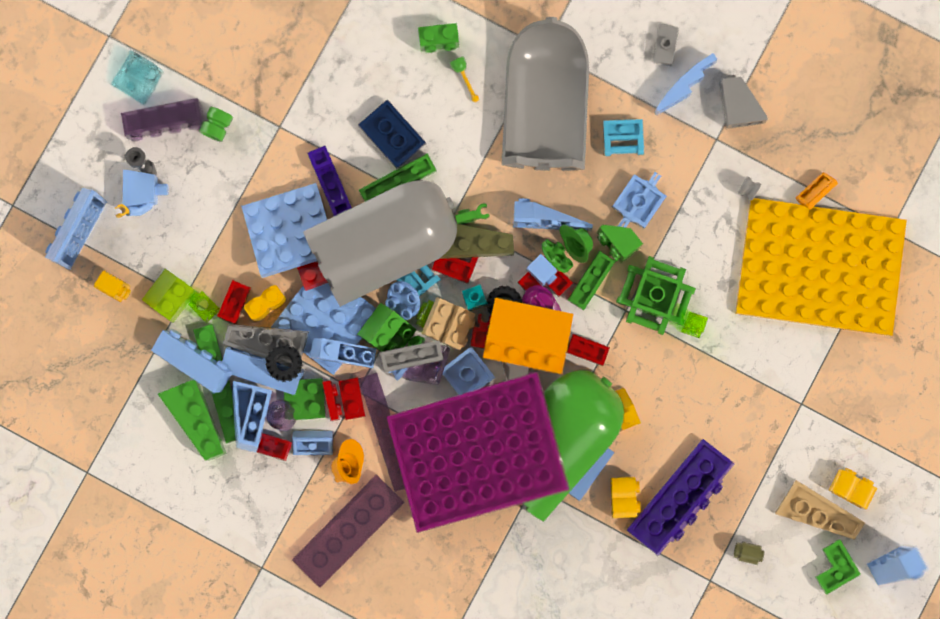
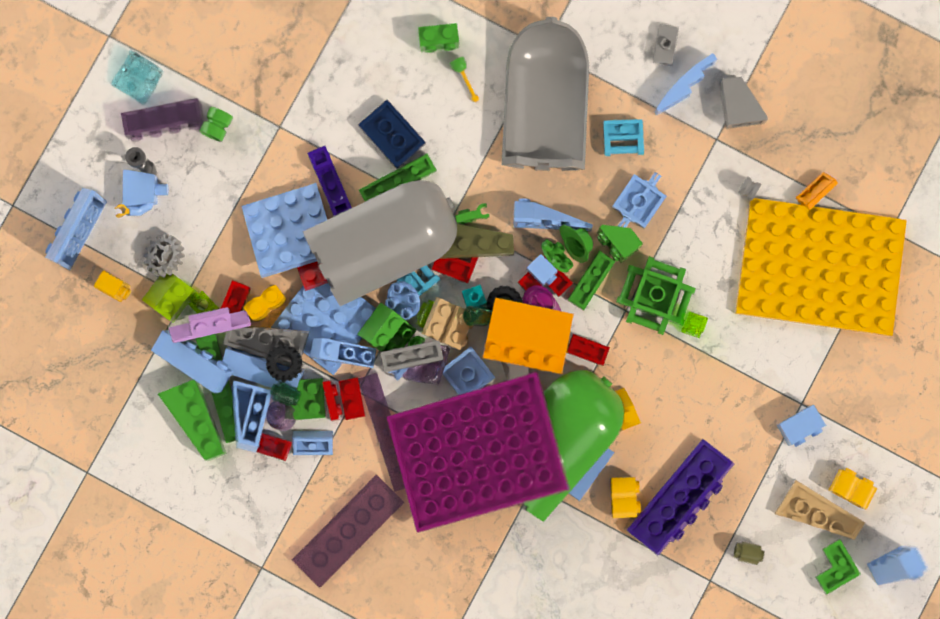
(163, 255): none -> light grey gear
(208, 324): none -> lavender bracket
(285, 394): none -> clear green brick
(348, 463): light orange piece -> none
(477, 316): none -> clear green brick
(480, 333): red plate -> none
(801, 425): none -> light blue brick

